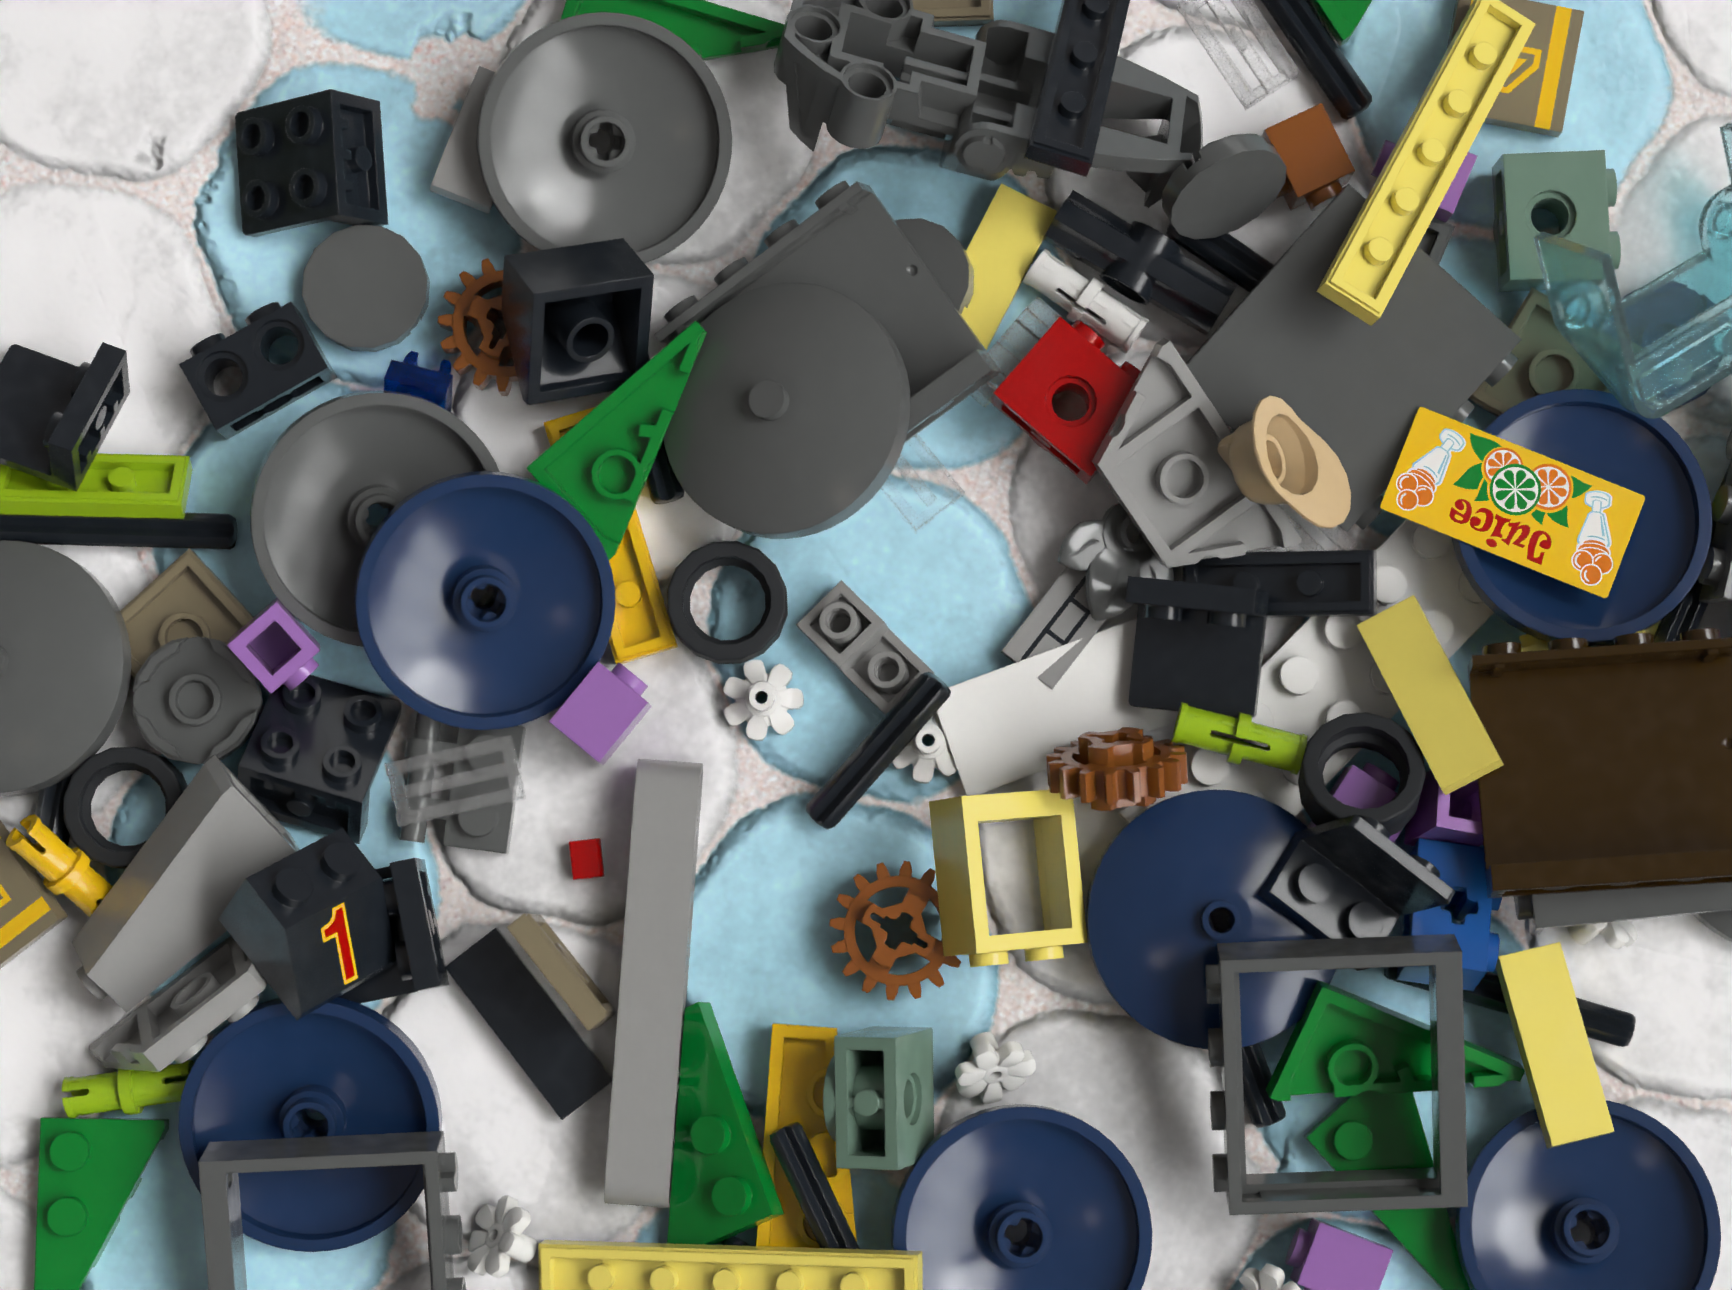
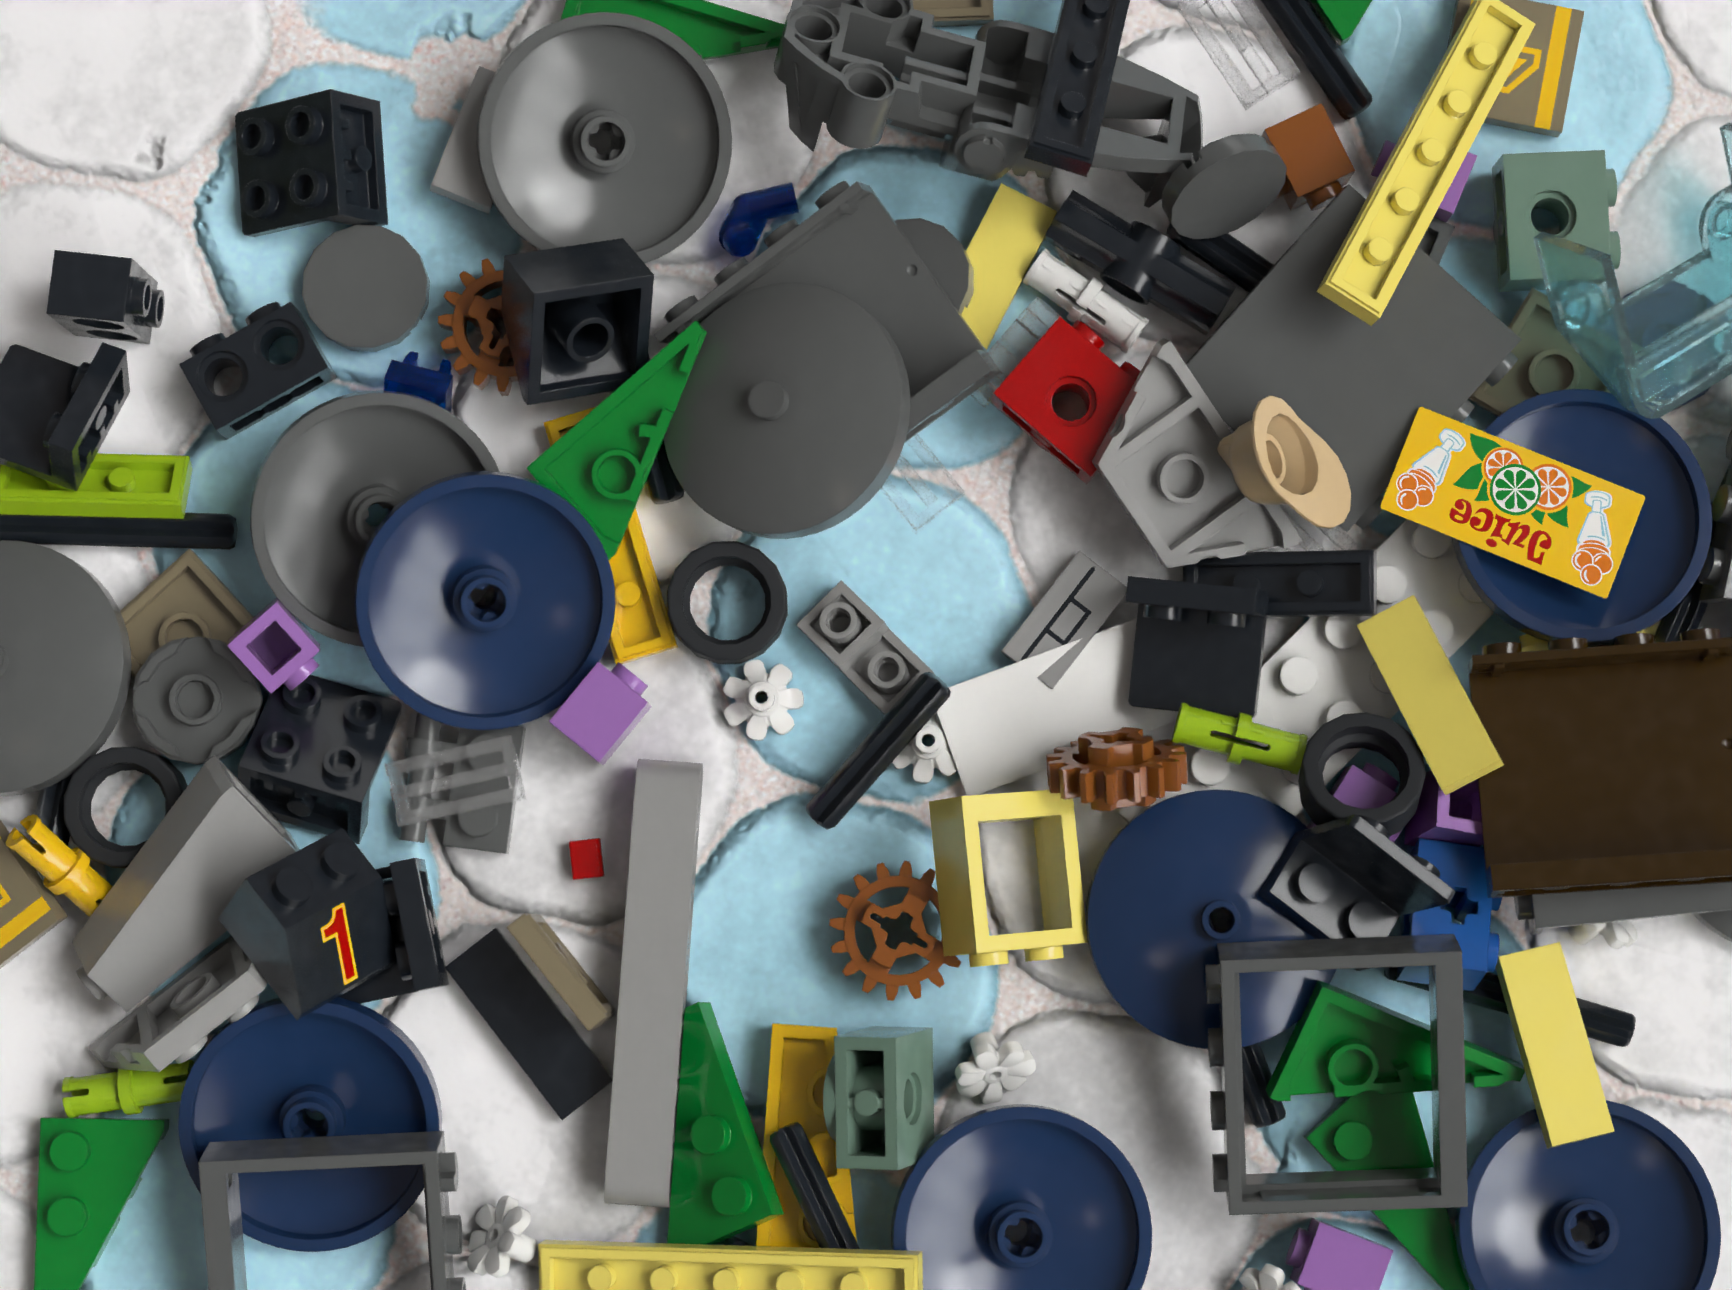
(104, 297): none -> black brick
(749, 216): none -> clear blue arm
(1109, 559): dark grey plate -> none

